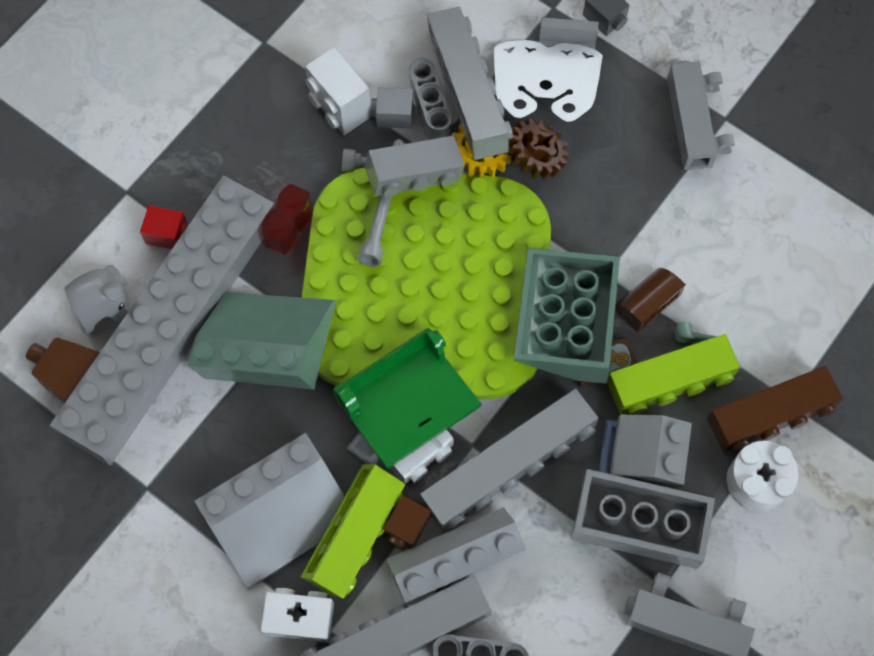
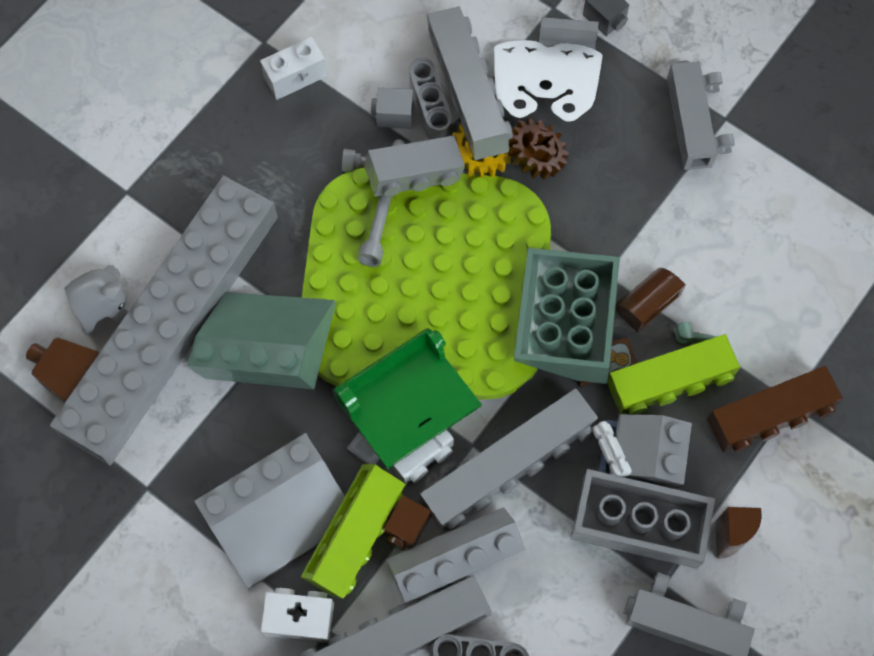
(162, 226): red brick -> none
(290, 215): clear red brick -> none
(294, 68): none -> white brick
(338, 91): white brick -> none
(611, 449): none -> white axle
(735, 529): none -> reddish brown brick
(774, 463): white brick -> none

